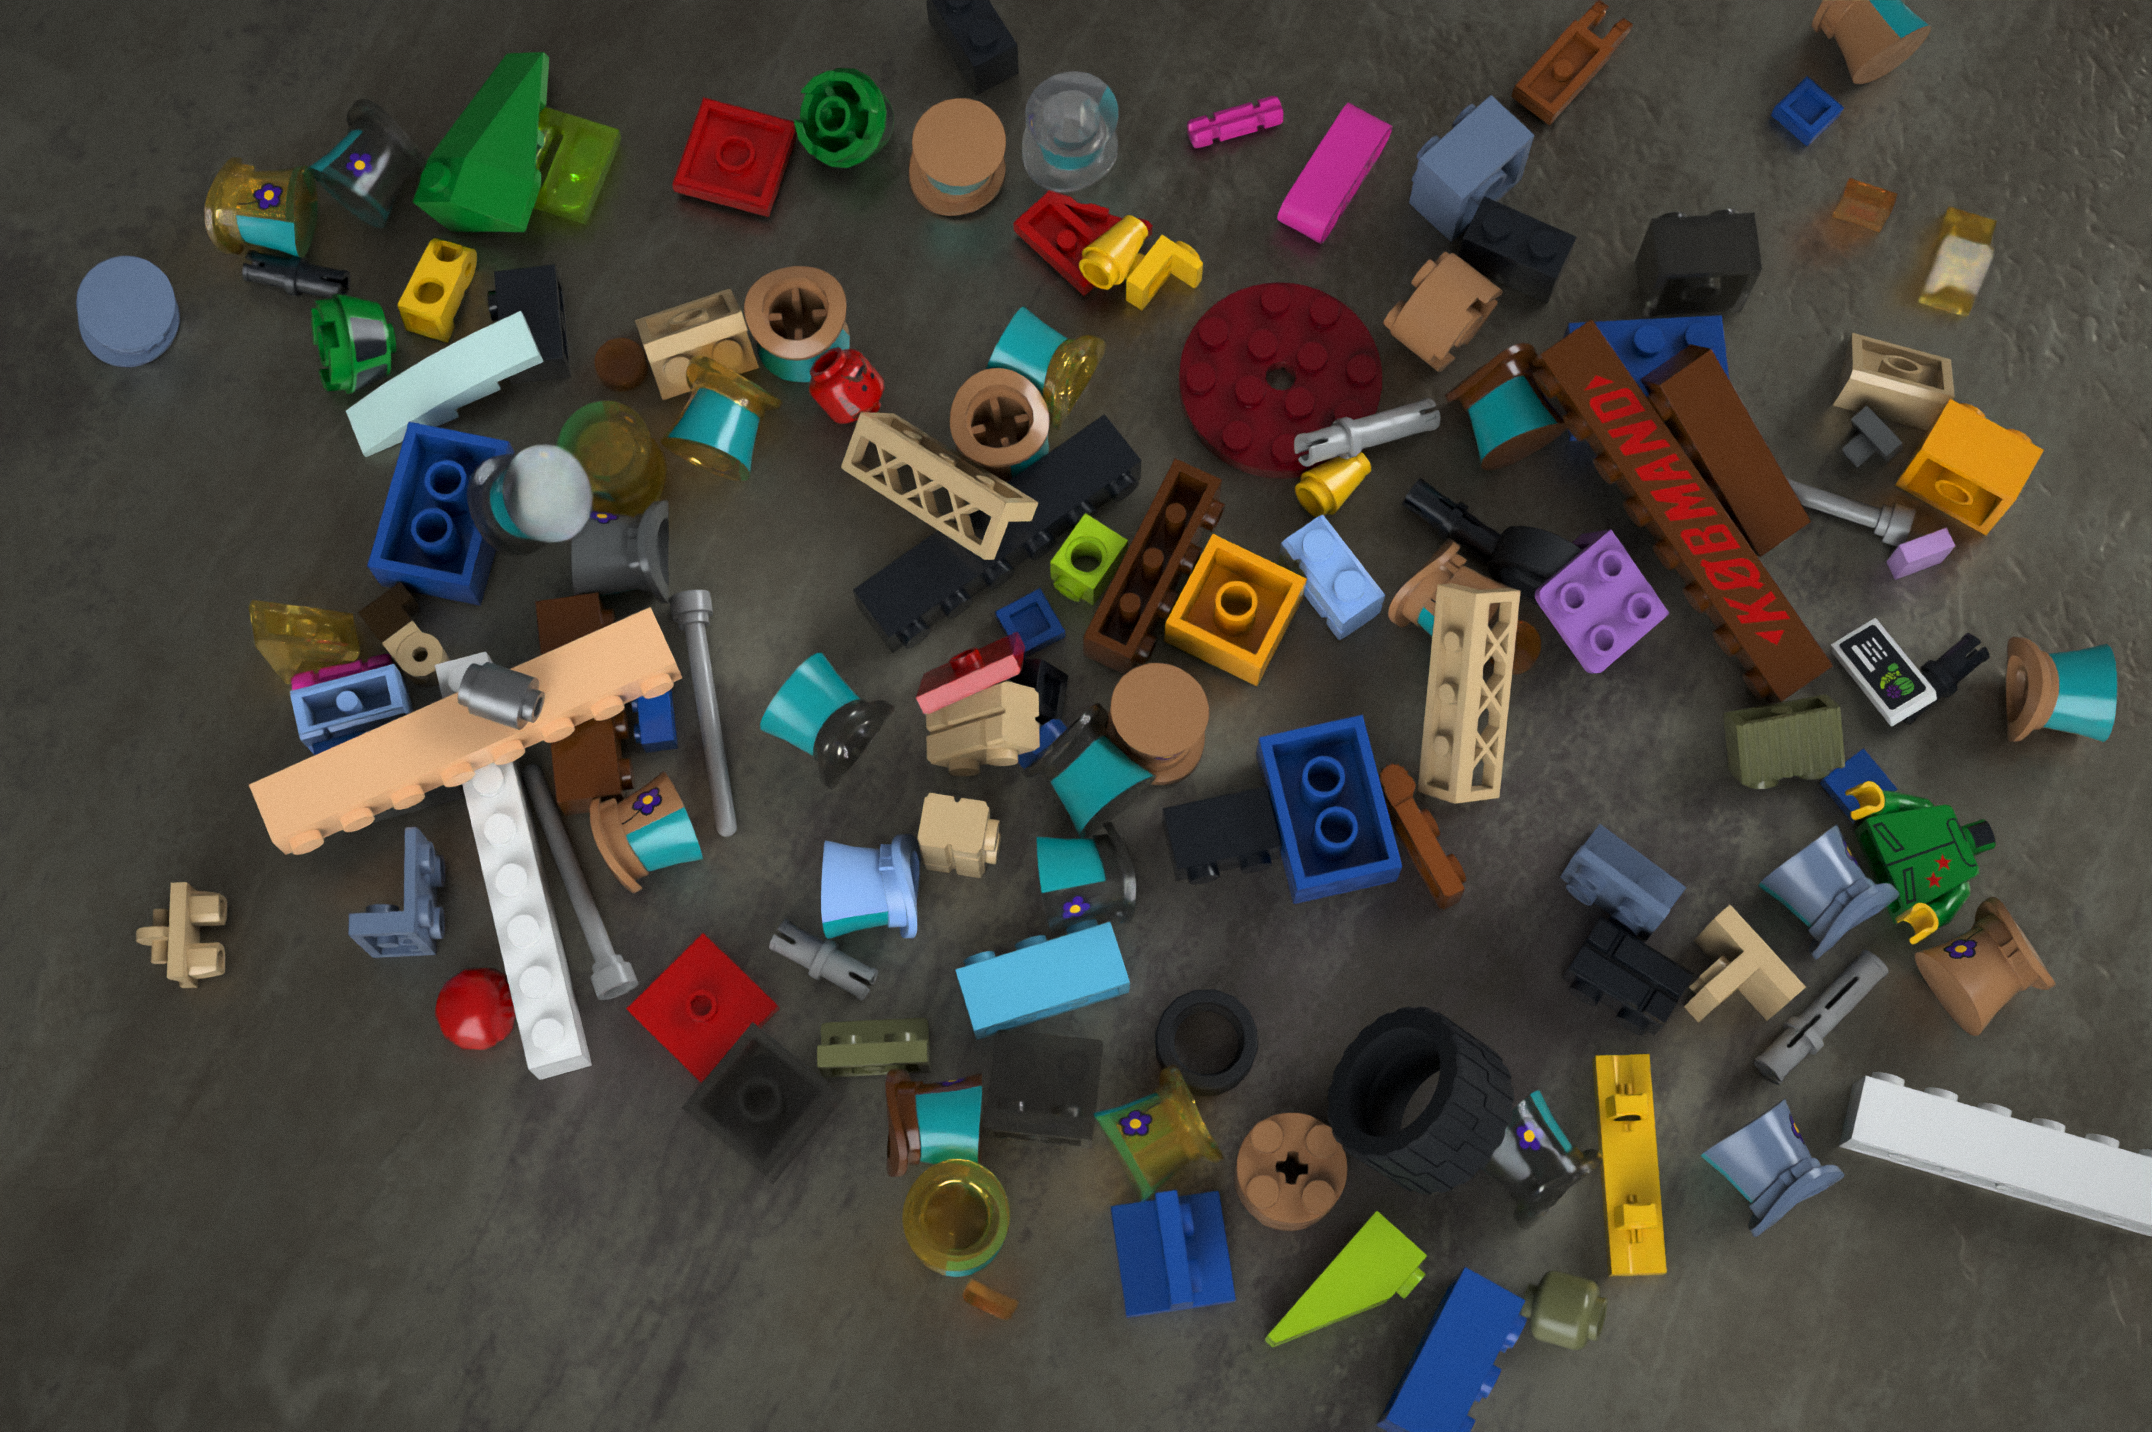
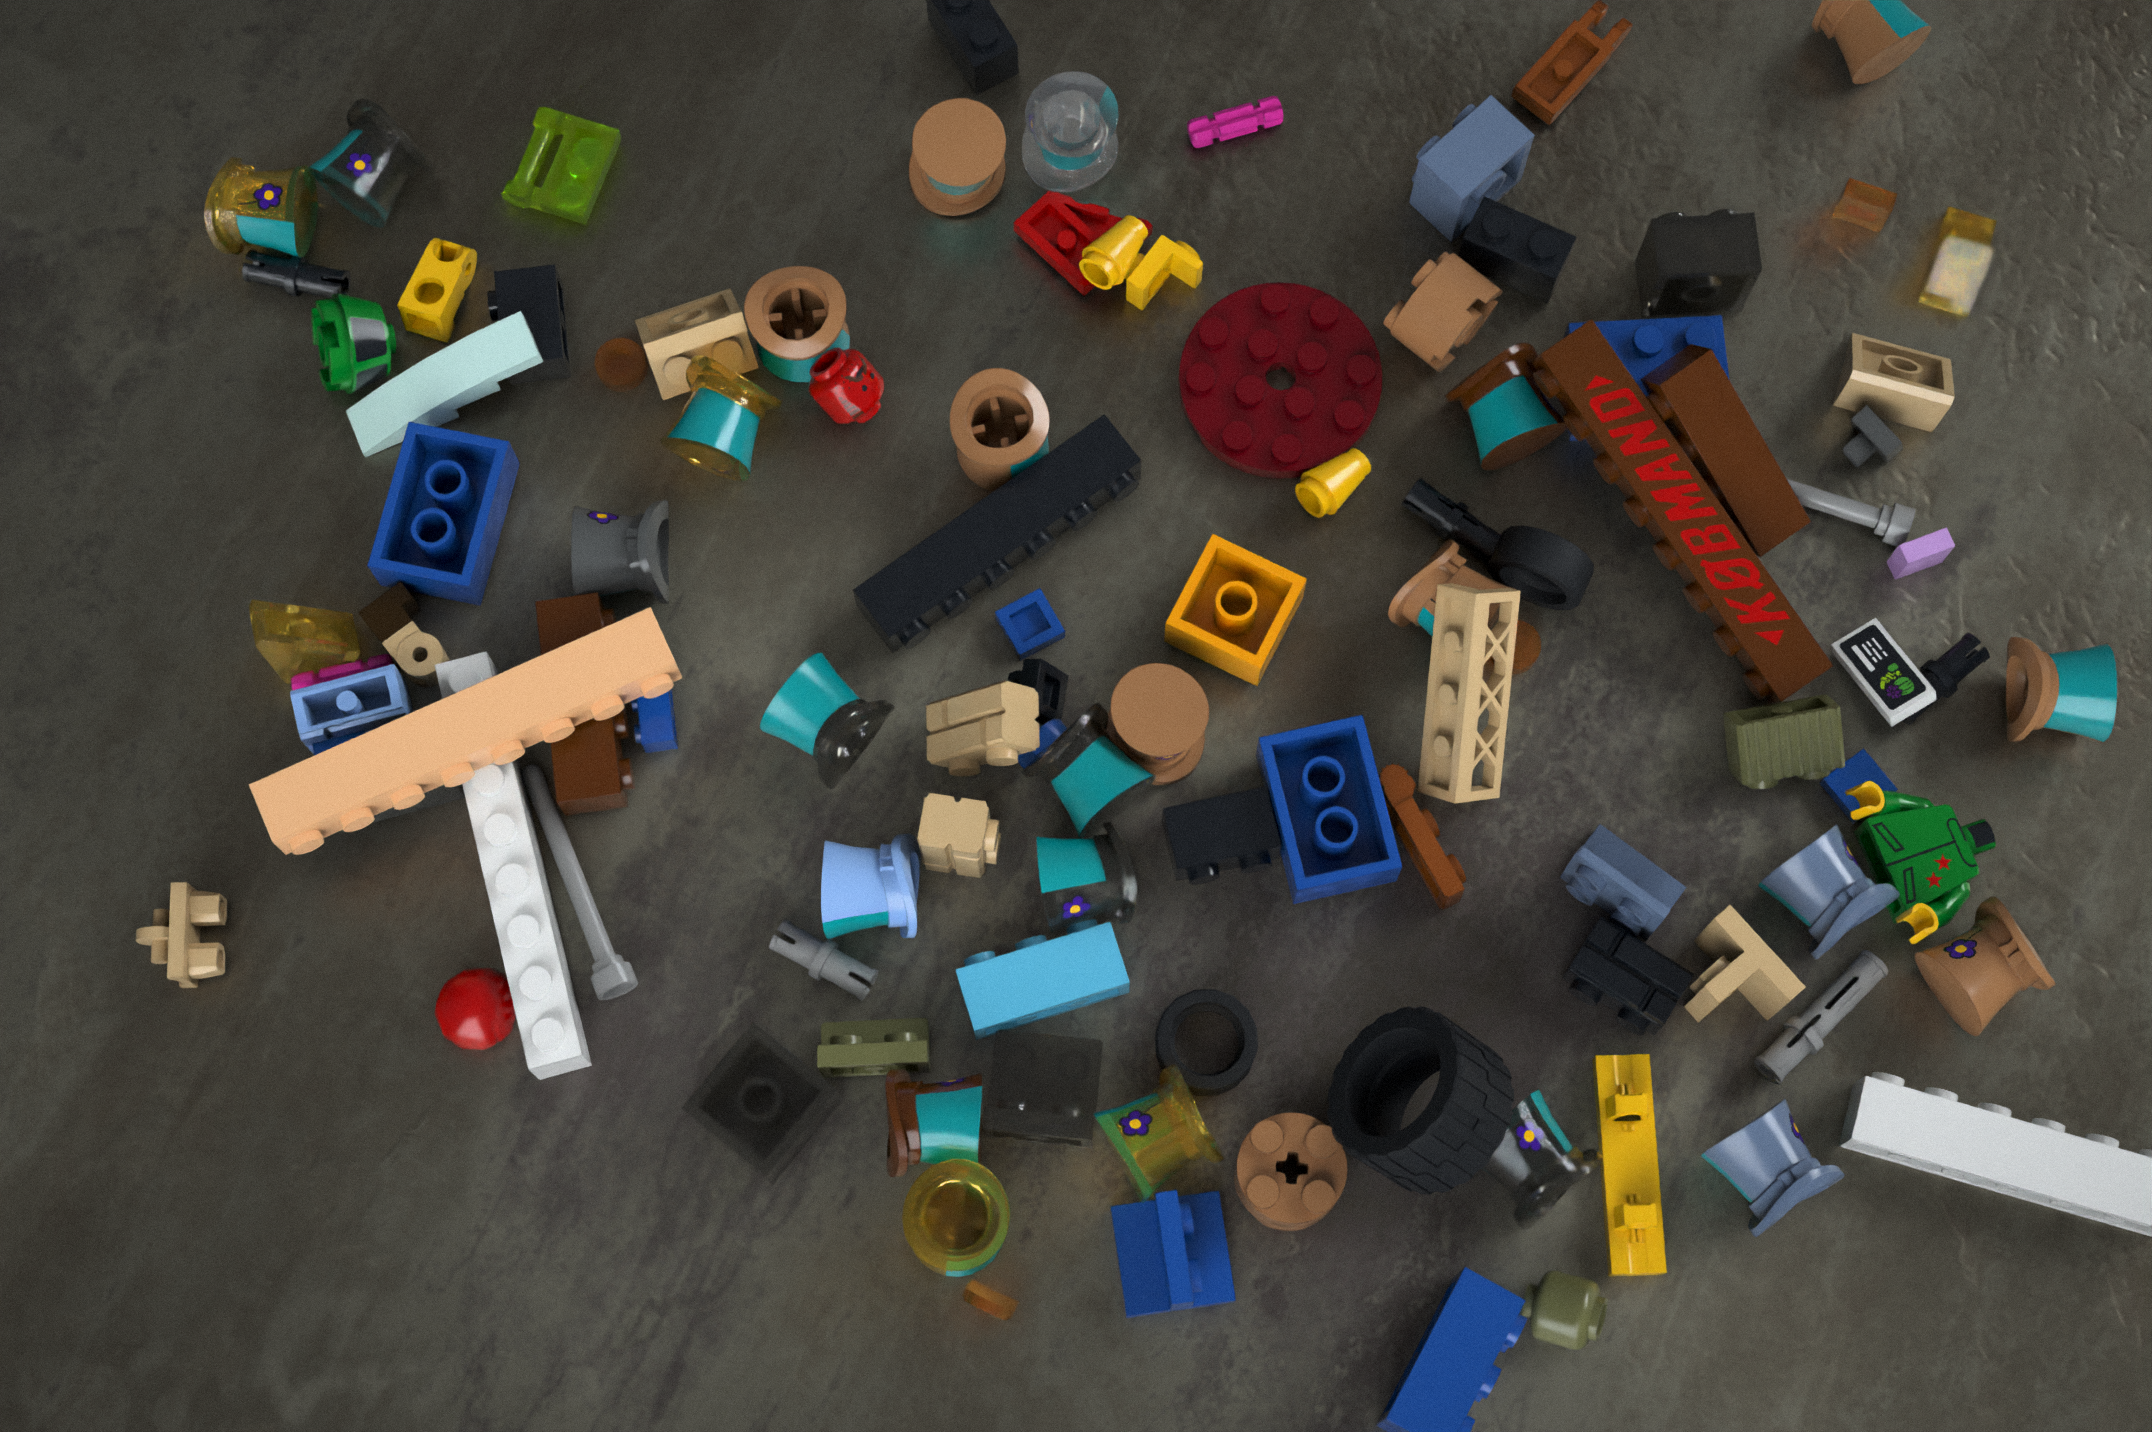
(127, 311): sand blue hat -> none
(411, 932): sand blue bracket -> none
(486, 163): green wedge -> none
(501, 695): flat silver brick -> none
(529, 499): clear smoke hat -> none
(617, 455): clear yellow hat -> none
(644, 832): hat -> none
(692, 613): light grey piece -> none
(701, 1007): red plate -> none
(735, 157): red plate -> none
(844, 118): green cone -> none
(947, 469): tan fence -> none
(971, 673): red plate -> none
(1048, 360): hat -> none
(1092, 540): lime brick -> none
(1152, 568): reddish brown brick -> none
(1334, 173): dark pink beam -> none
(1335, 577): light blue brick -> none
(1350, 436): light grey pin -> none
(1358, 1279): lime slope -> none
(1600, 601): medium lavender bracket -> none
(1807, 111): blue tile -> none
(1969, 466): light orange brick -> none

